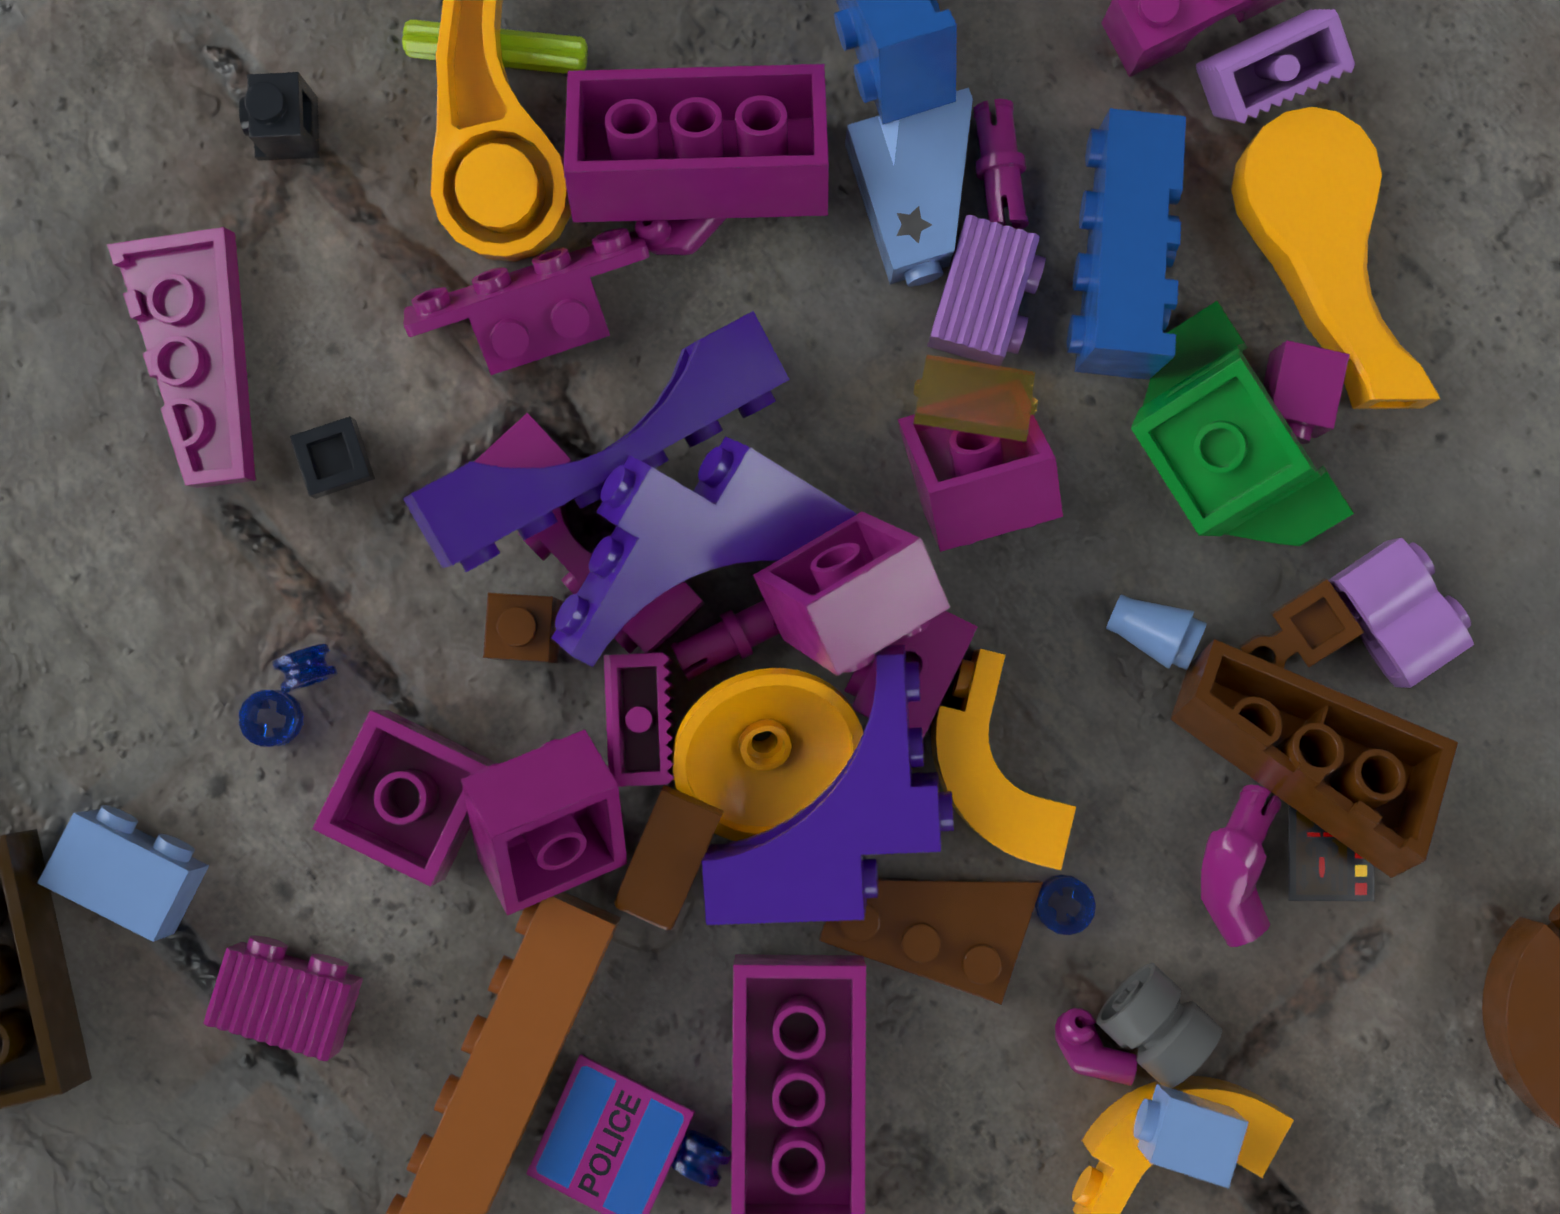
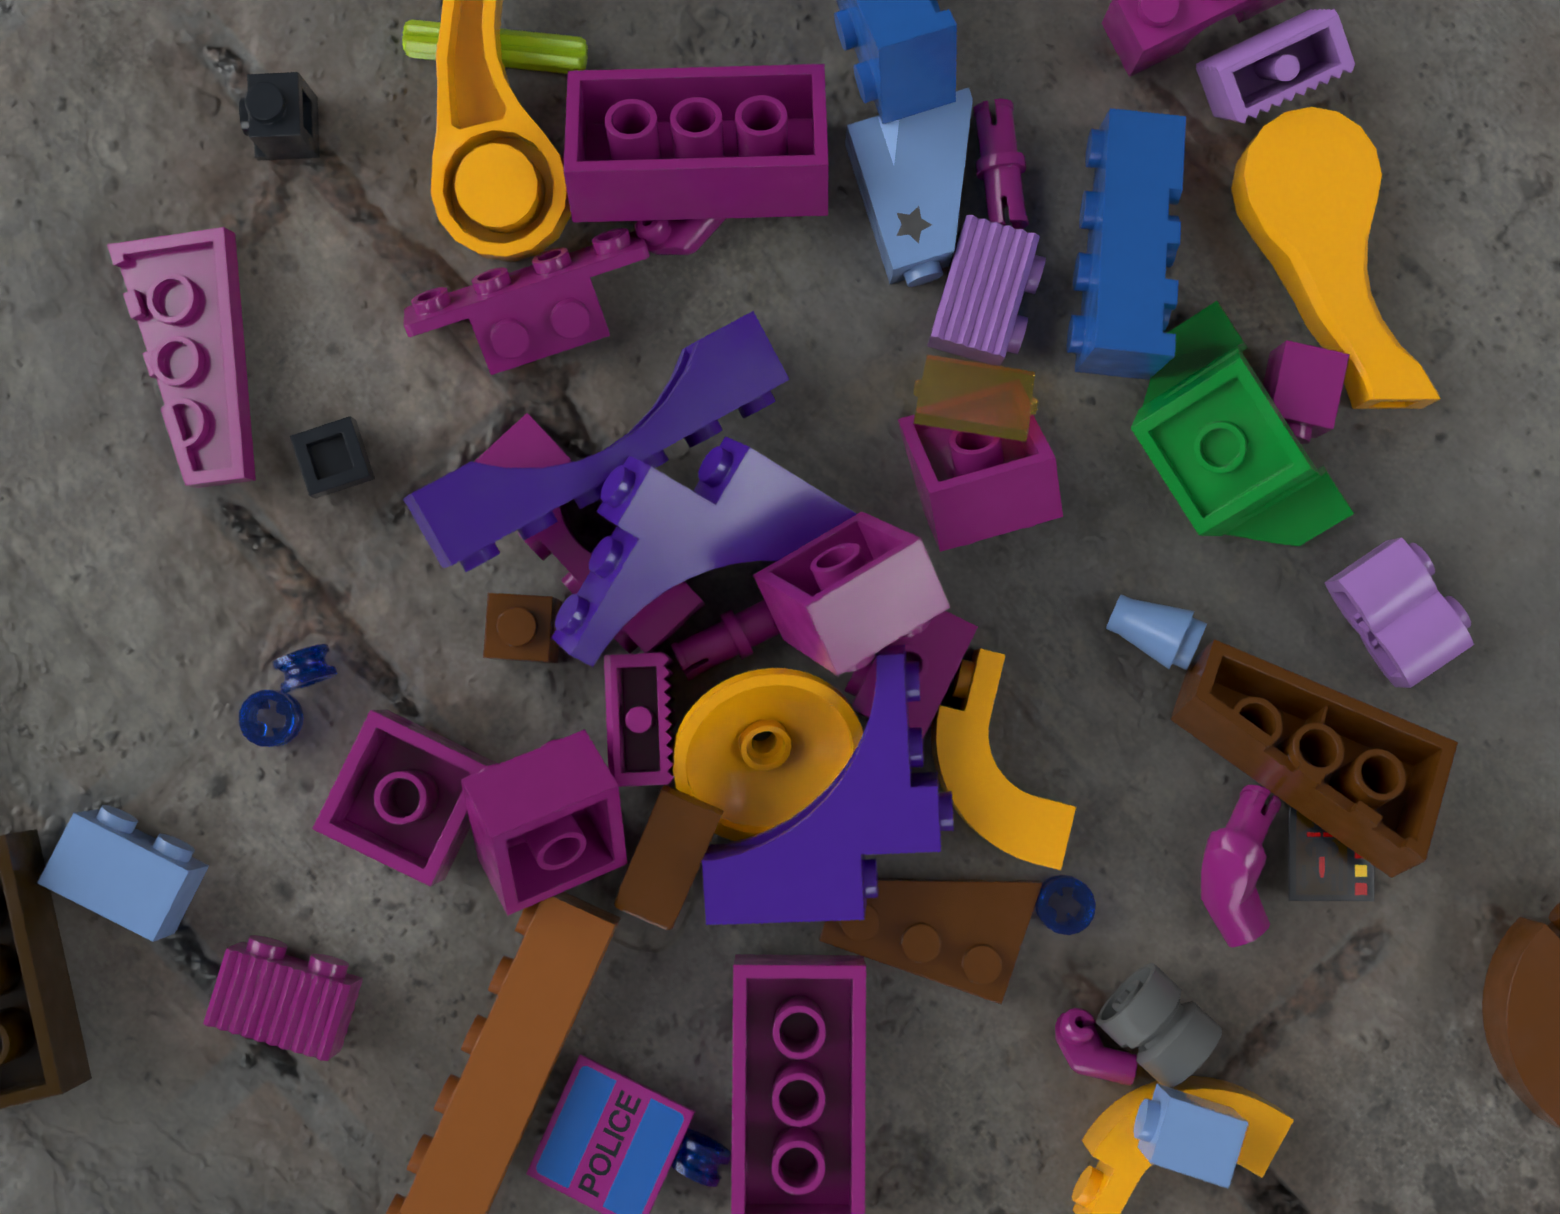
(1310, 624): reddish brown plate -> none

